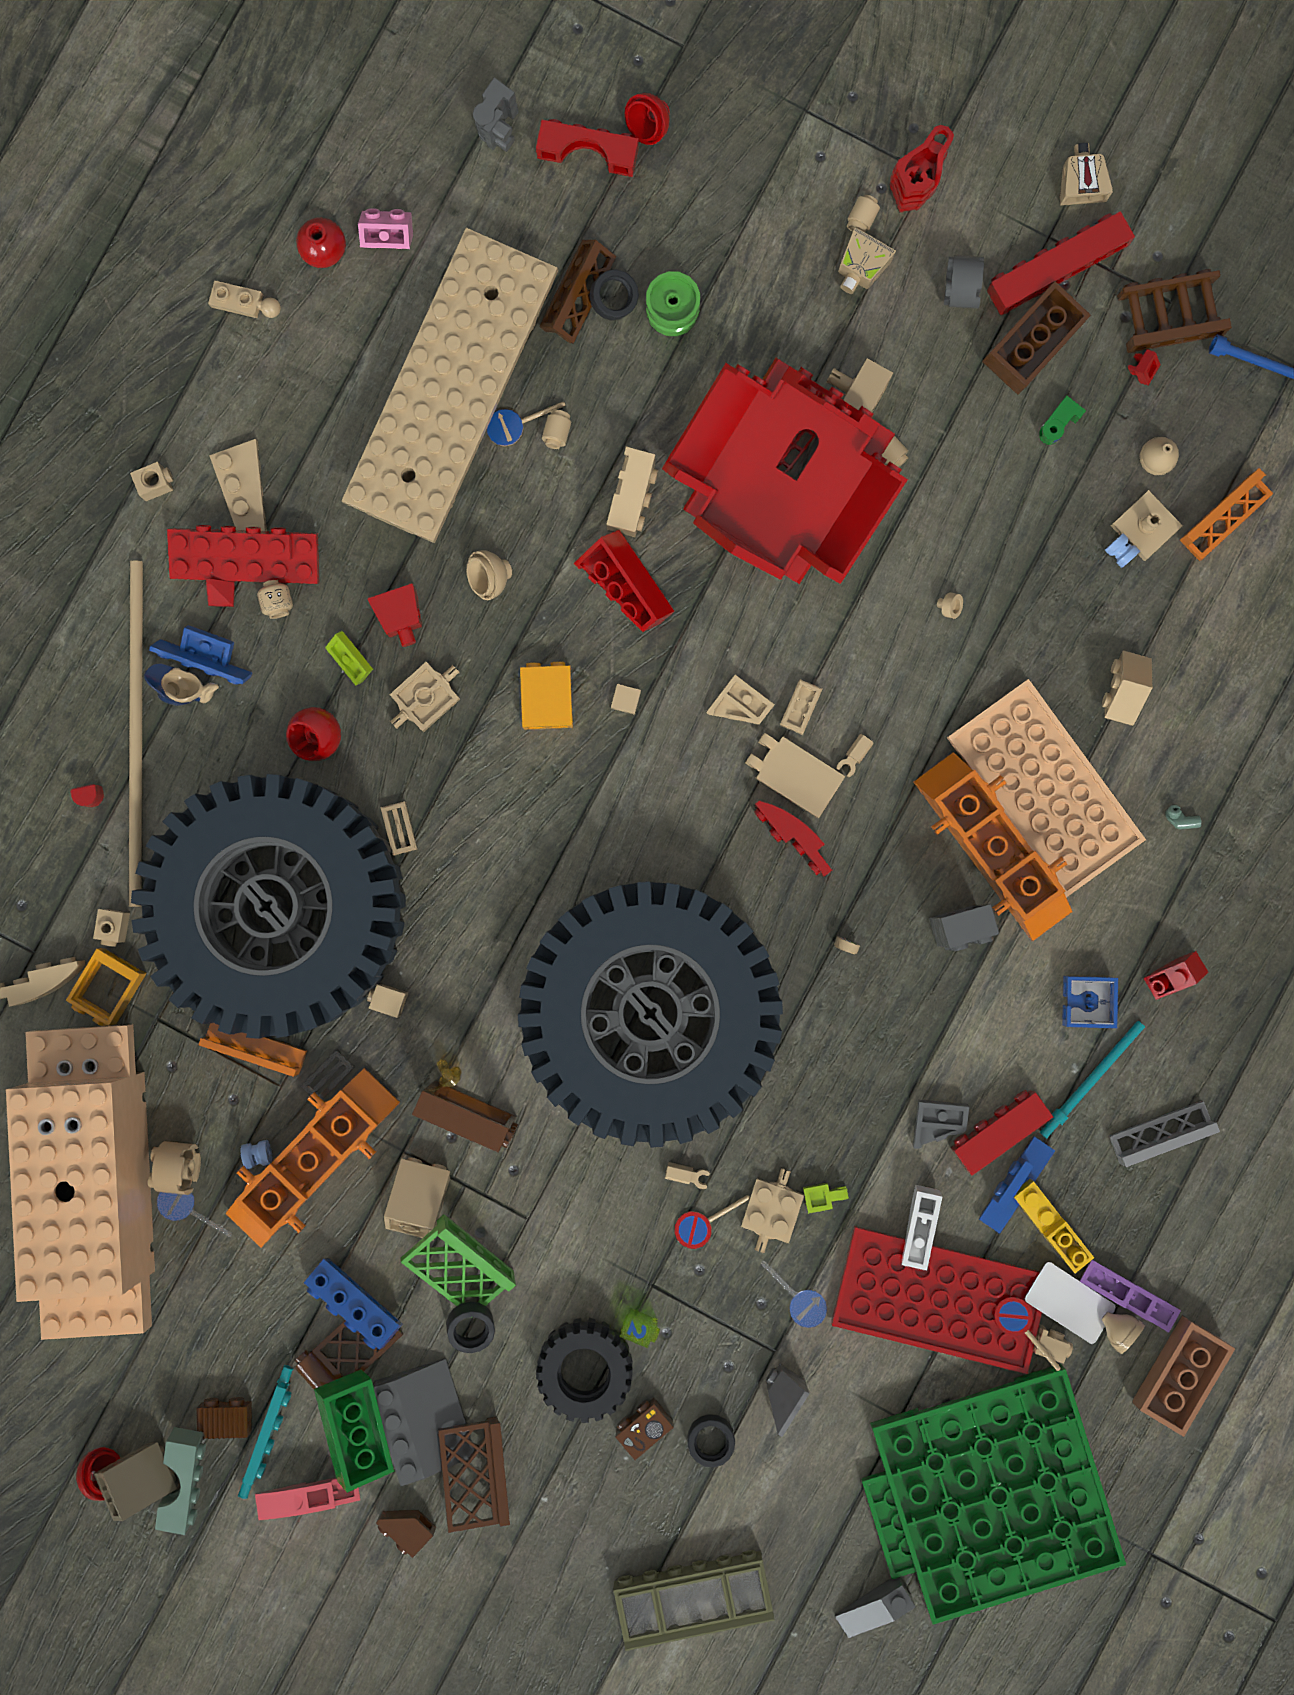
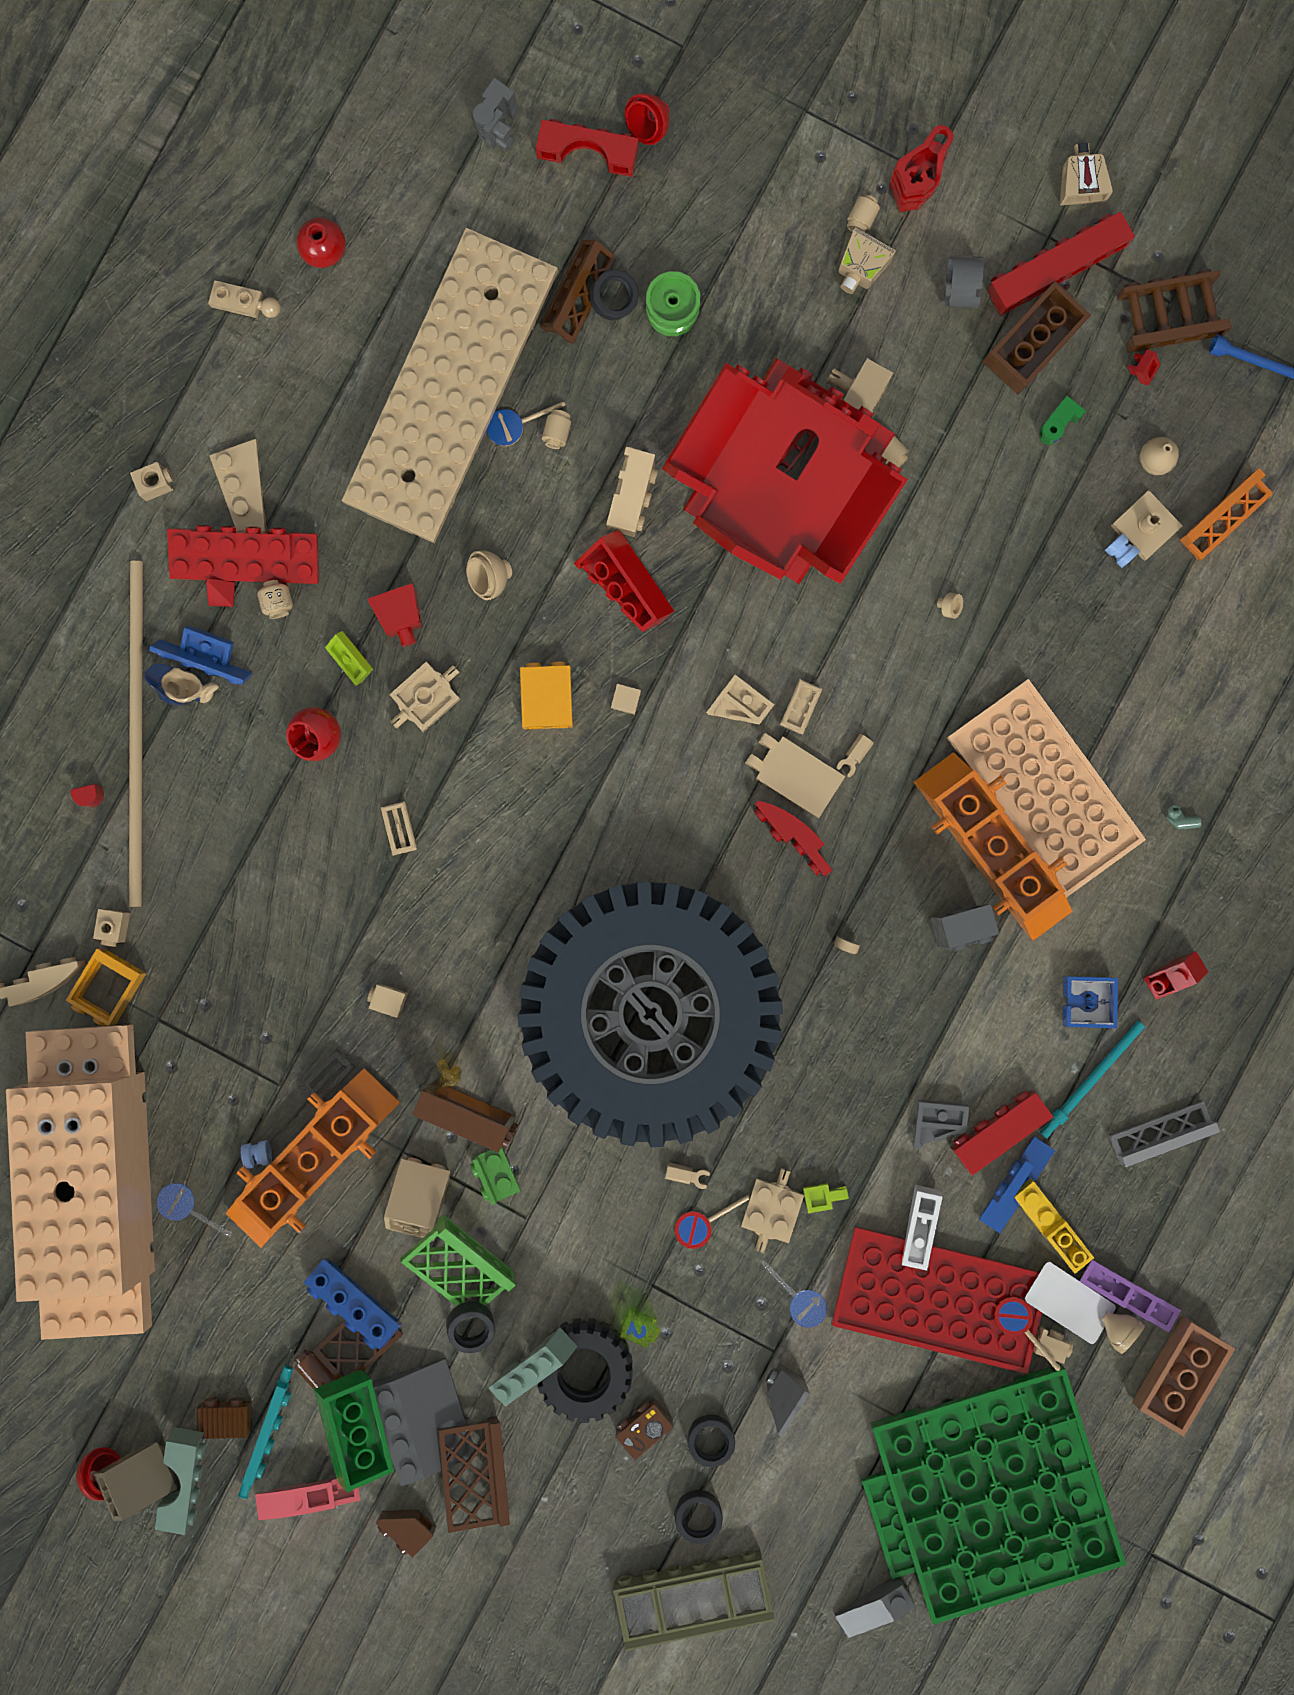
(174, 1167): tan brick -> none
(187, 921): black wheel -> none
(262, 1051): orange fence -> none
(385, 229): bright pink brick -> none
(495, 1175): none -> bright green bracket
(539, 1364): none -> sand green arch
(708, 1534): none -> black tyre
(1129, 687): tan brick -> none

